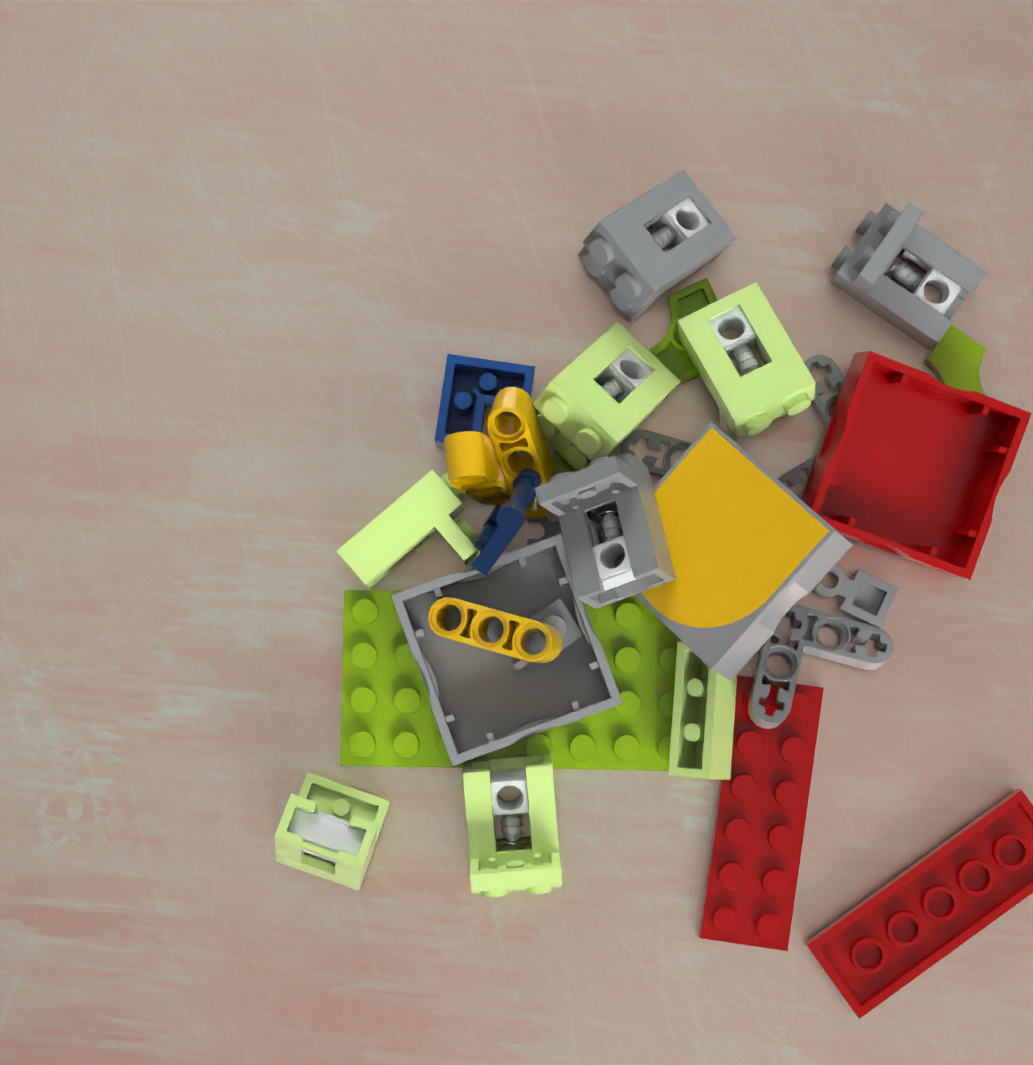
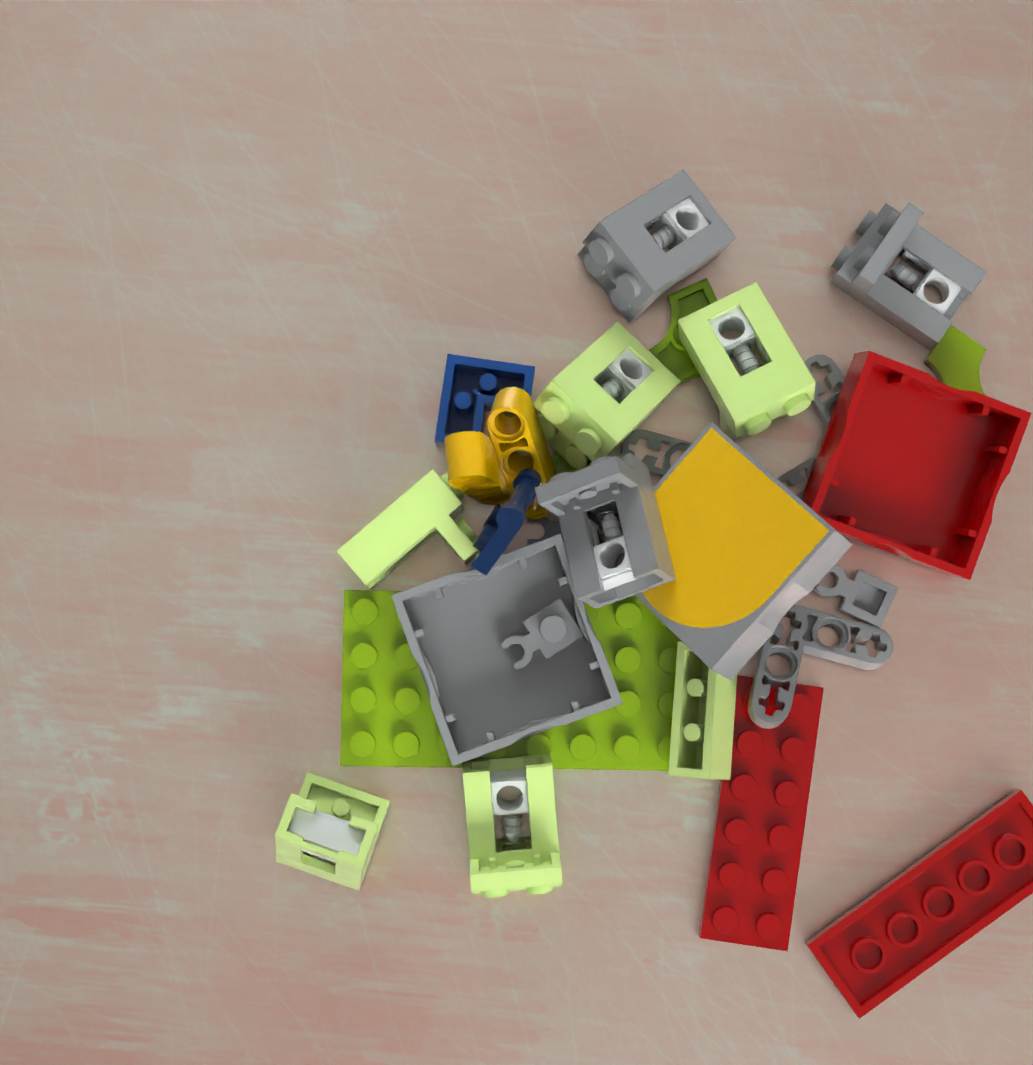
(474, 628): yellow beam -> none

